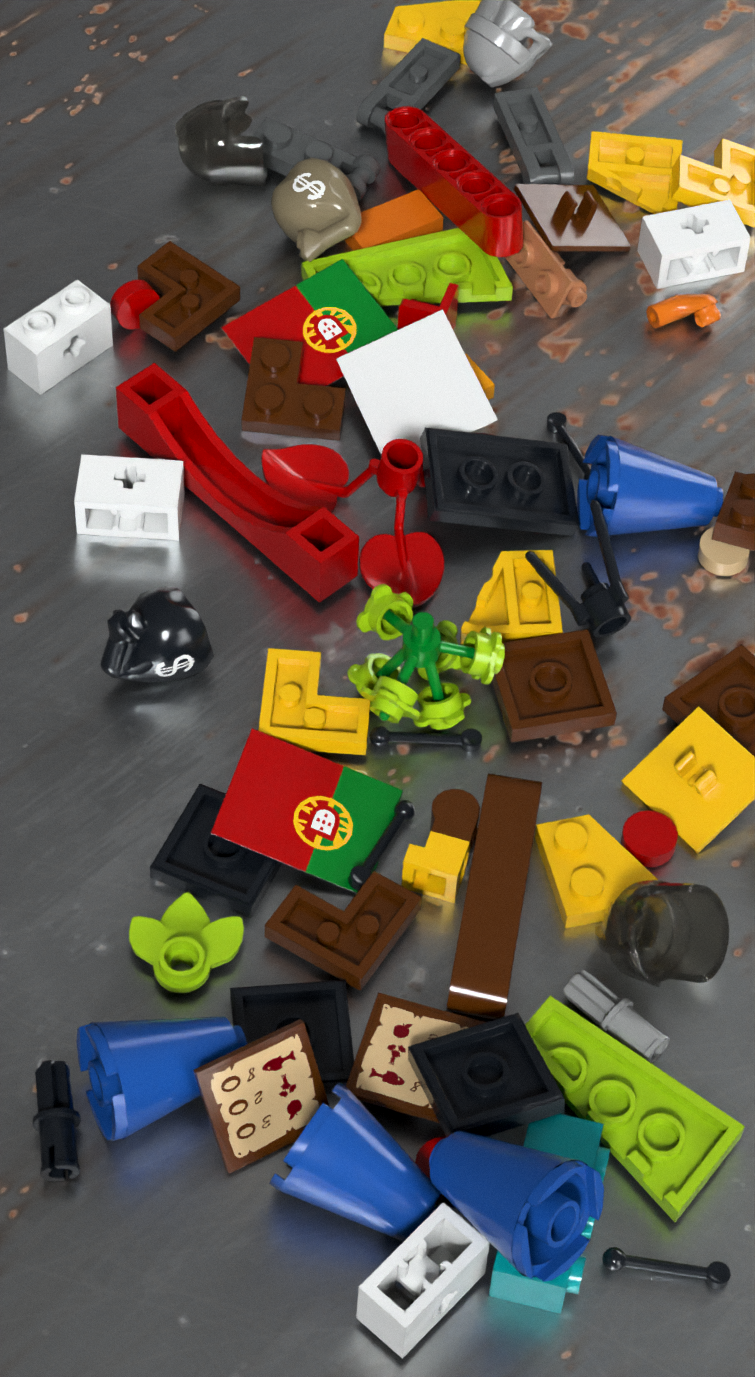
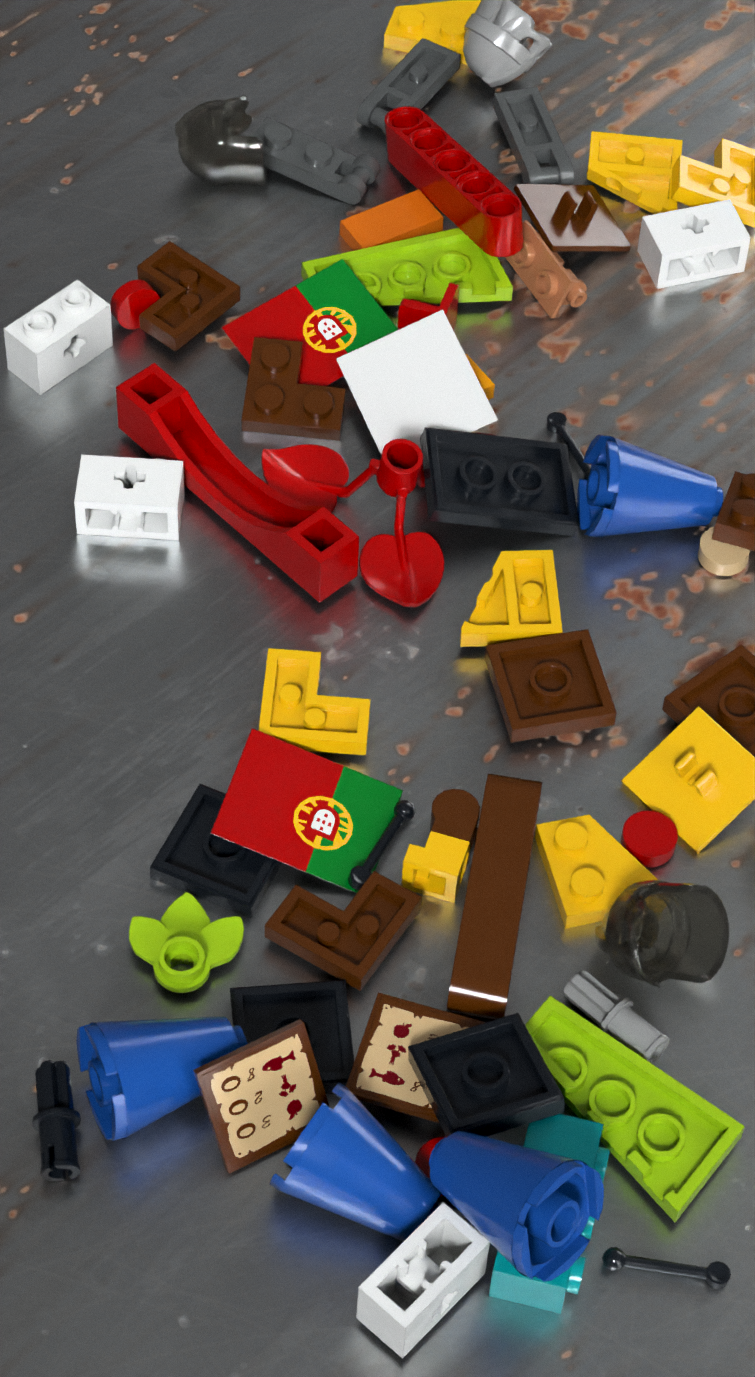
(157, 639): black piece -> none
(316, 207): dark tan piece -> none
(426, 648): lime plant -> none
(469, 740): black hinge -> none
(602, 604): black plant -> none
(683, 305): orange arm -> none

